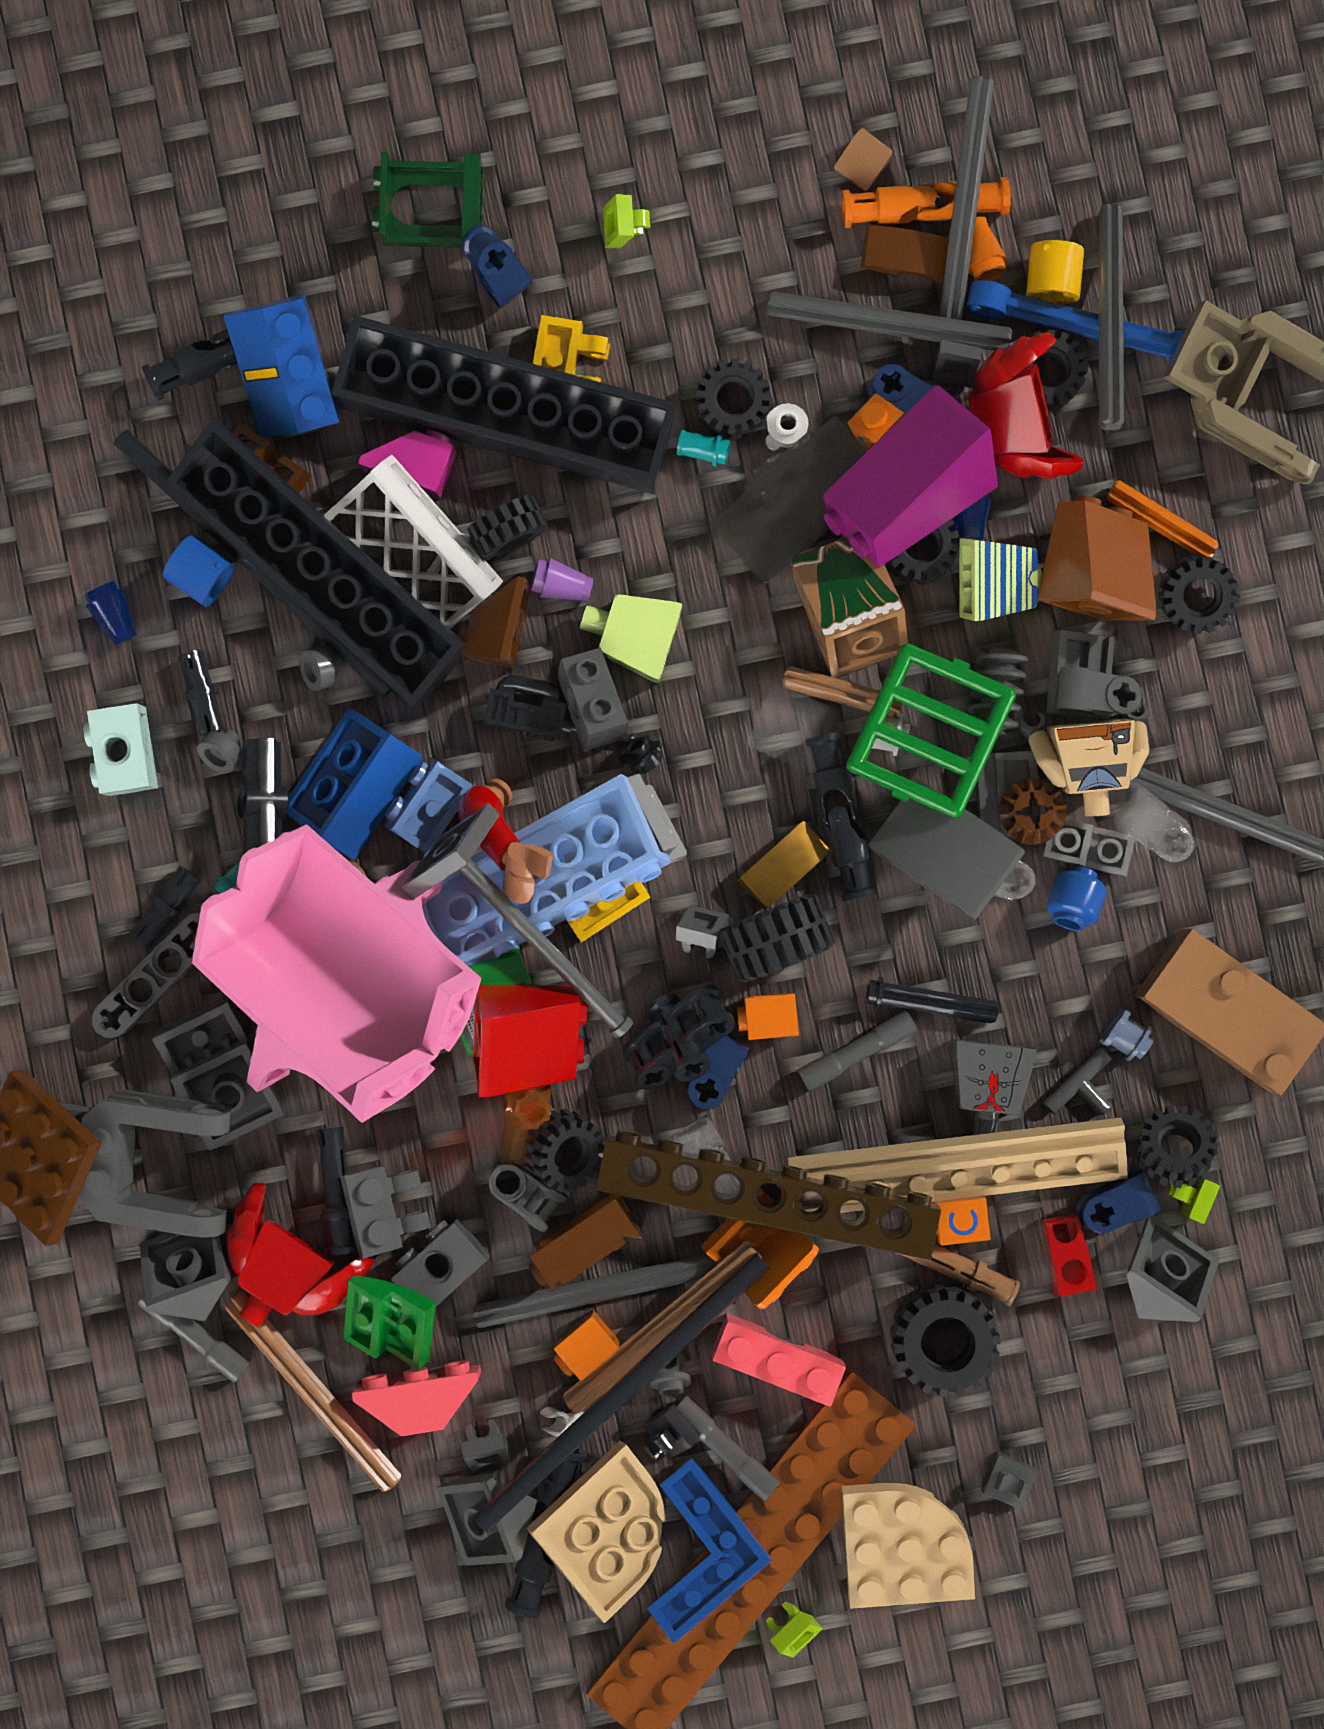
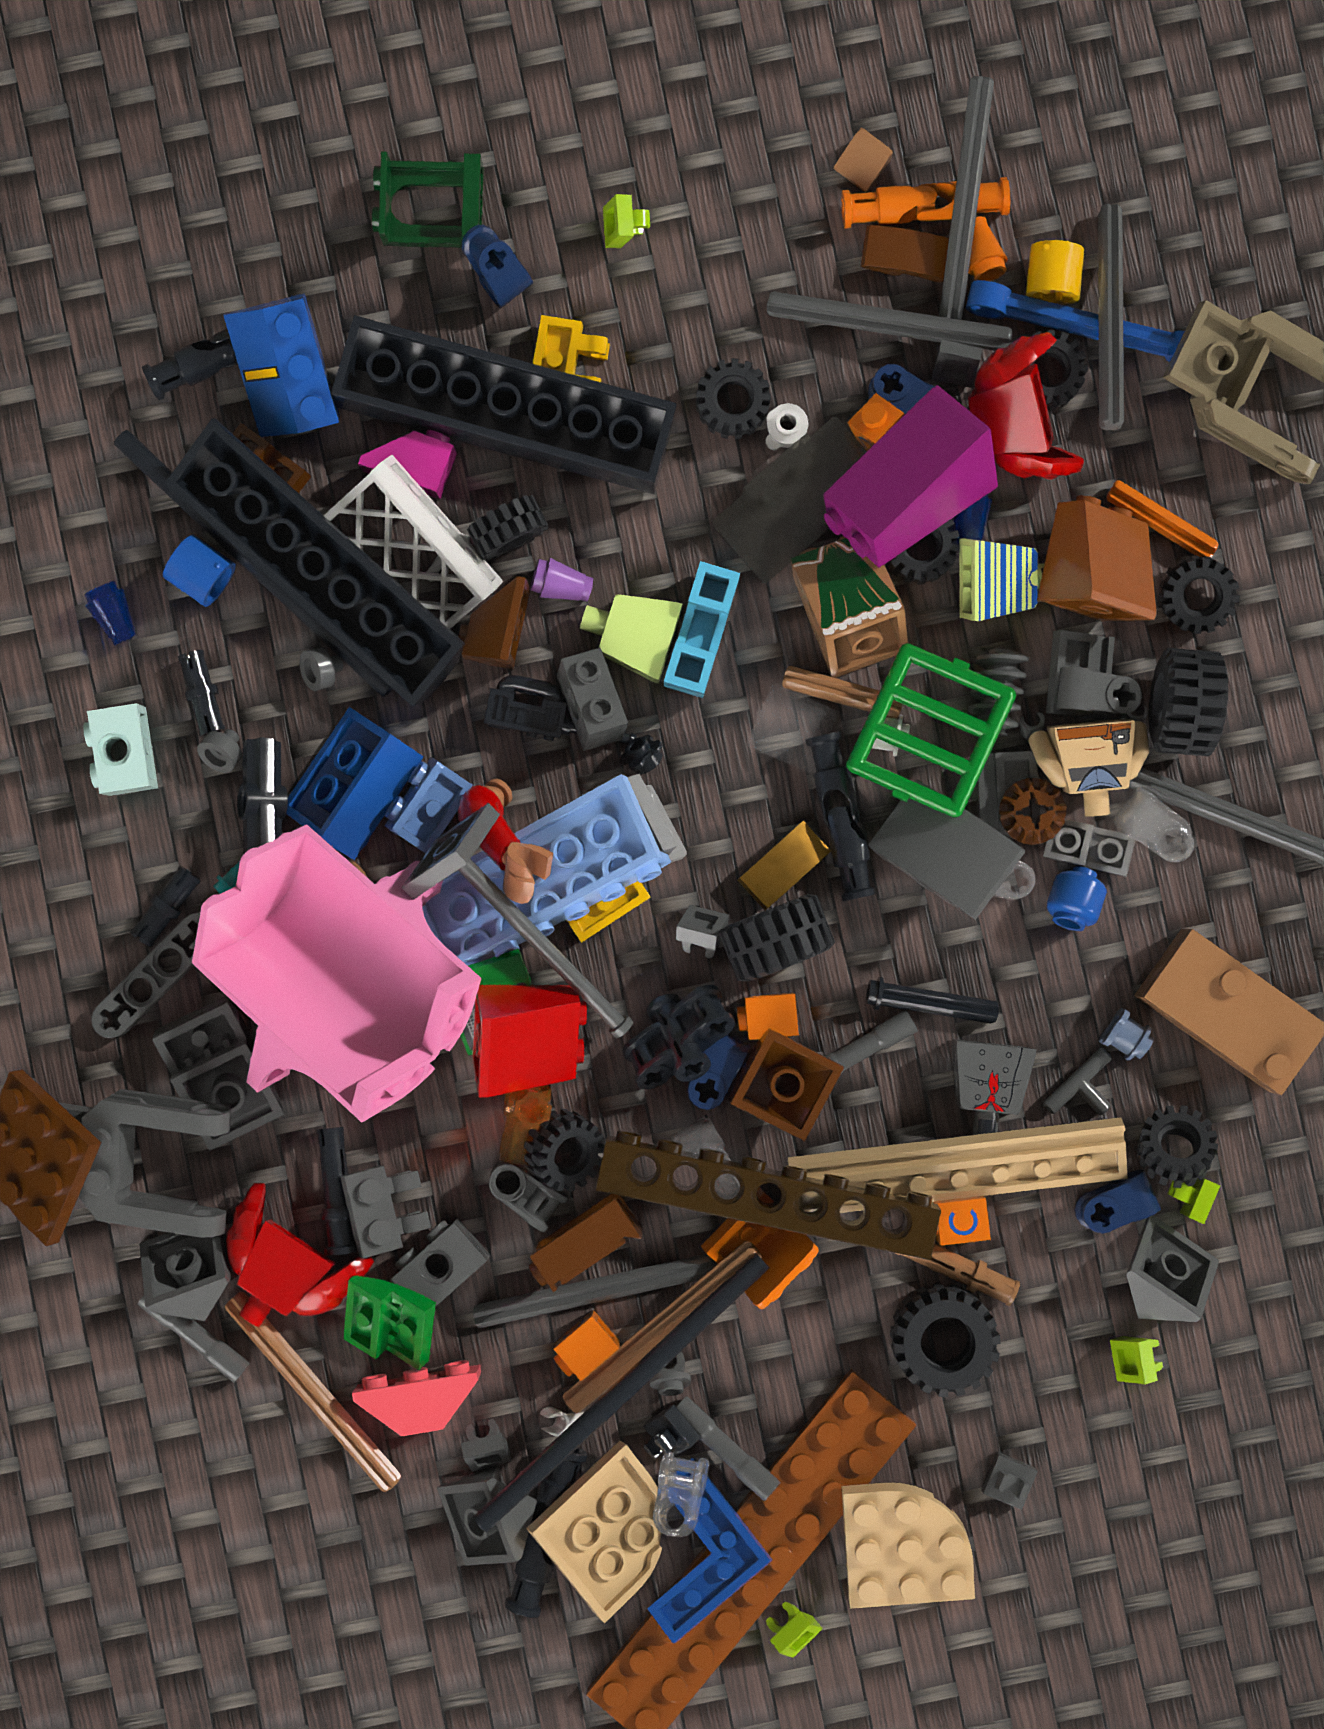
(681, 1491): none -> clear piece
(701, 629): none -> medium azure arch
(704, 447): teal pin -> none
(778, 1362): coral arch -> none
(784, 1083): none -> reddish brown slope
(1068, 1256): red leg -> none
(1135, 1359): none -> lime tile
(1188, 702): none -> black tyre

